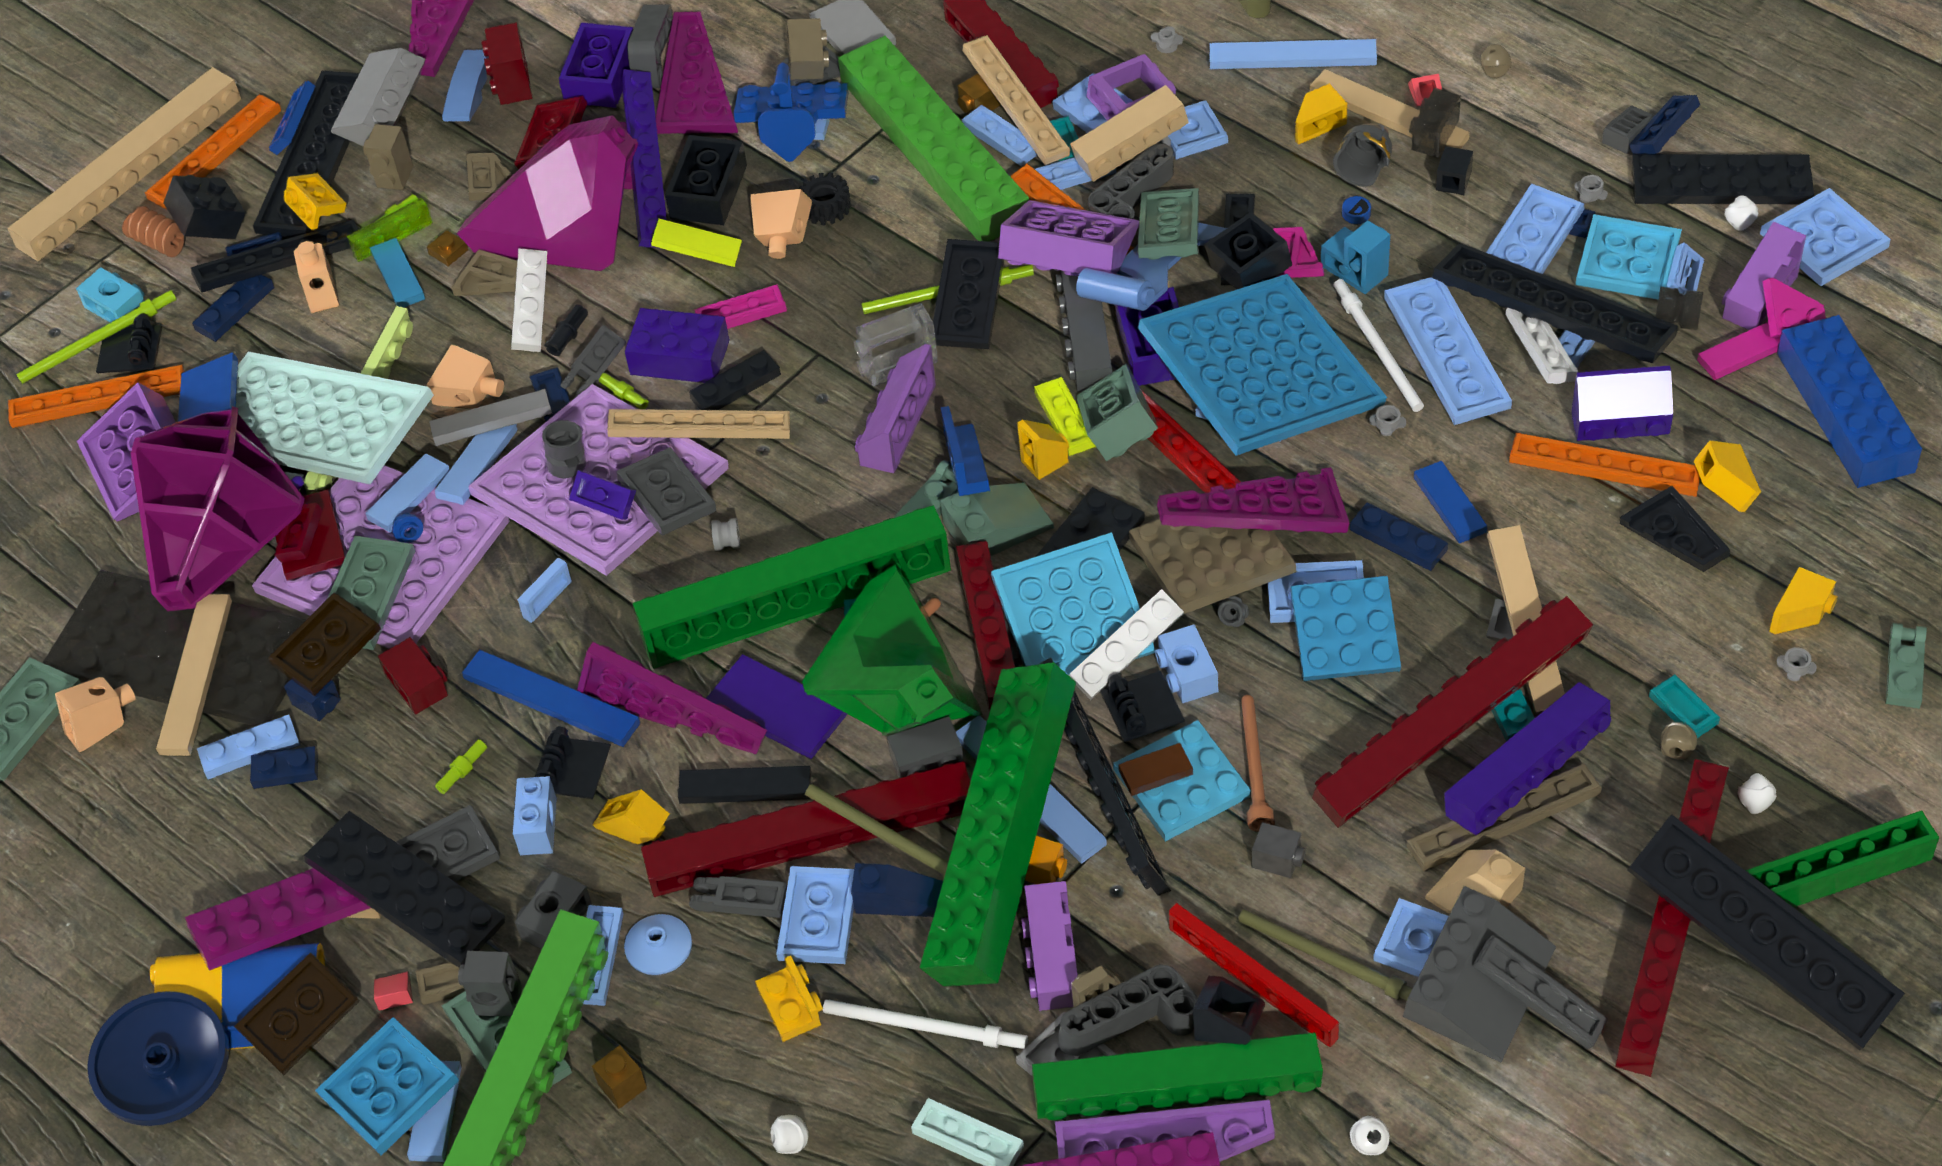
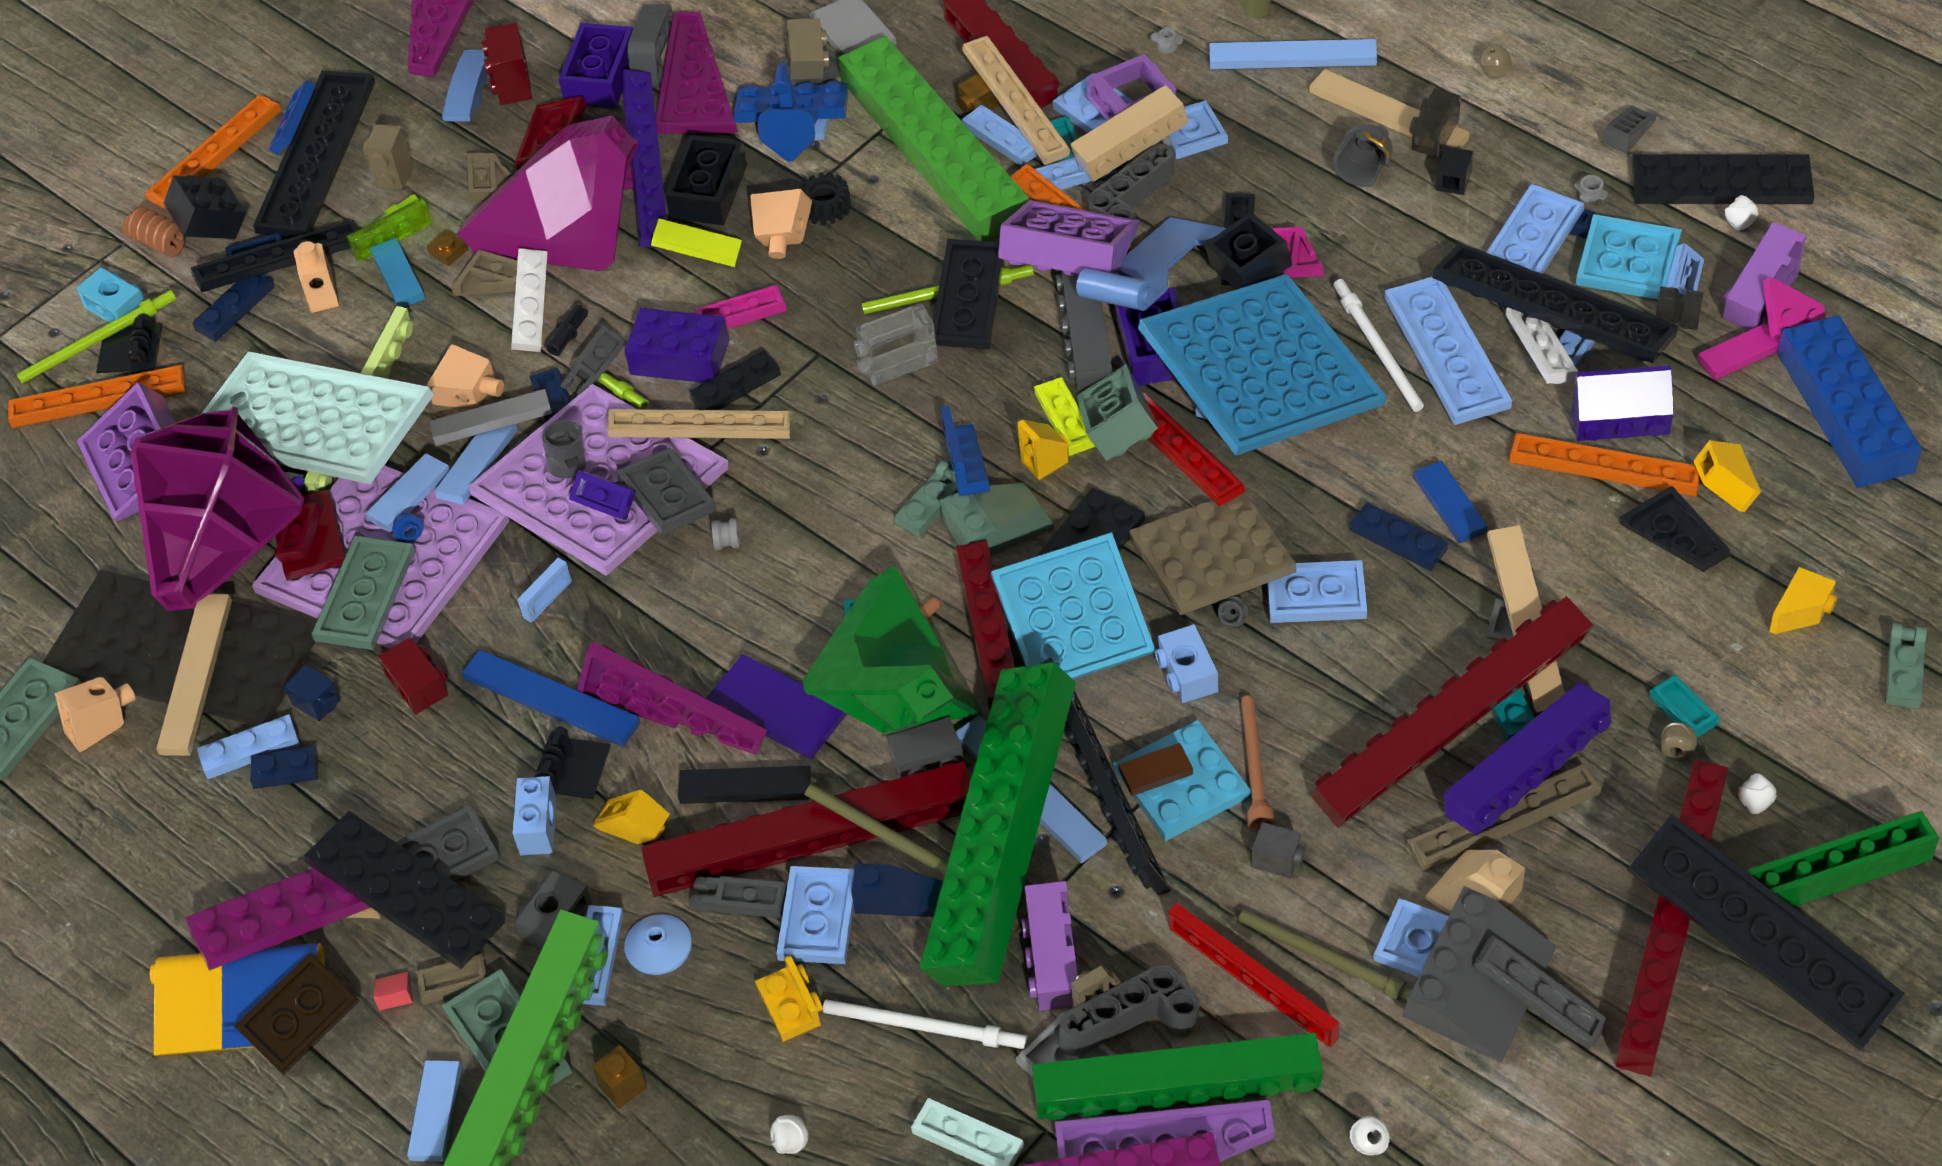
(124, 164): tan brick -> none
(158, 1058): dark blue dish -> none
(209, 387): blue tile -> none
(311, 198): yellow bracket -> none
(324, 644): dark brown tile -> none
(379, 93): light grey slope -> none
(387, 1086): dark azure plate -> none
(461, 766): lime bar -> none
(490, 983): dark grey brick -> none
(789, 586): green brick -> none
(897, 411): medium lavender slope -> none
(1046, 862): light orange brick -> none
(1126, 644): white plate -> none
(1141, 705): black hinge -> none
(1169, 223): sand green plate -> none
(1221, 996): black tile -> none
(1263, 504): magenta wing -> none
(1320, 113): yellow slope -> none
(1345, 628): dark azure plate -> none
(1356, 210): blue tile -> none
(1358, 256): dark azure brick -> none
(1387, 420): light grey plate -> none
(1423, 87): coral slope -> none
(1664, 124): dark blue plate -> none
(1796, 656): light grey plate -> none
(1835, 236): light blue plate -> none

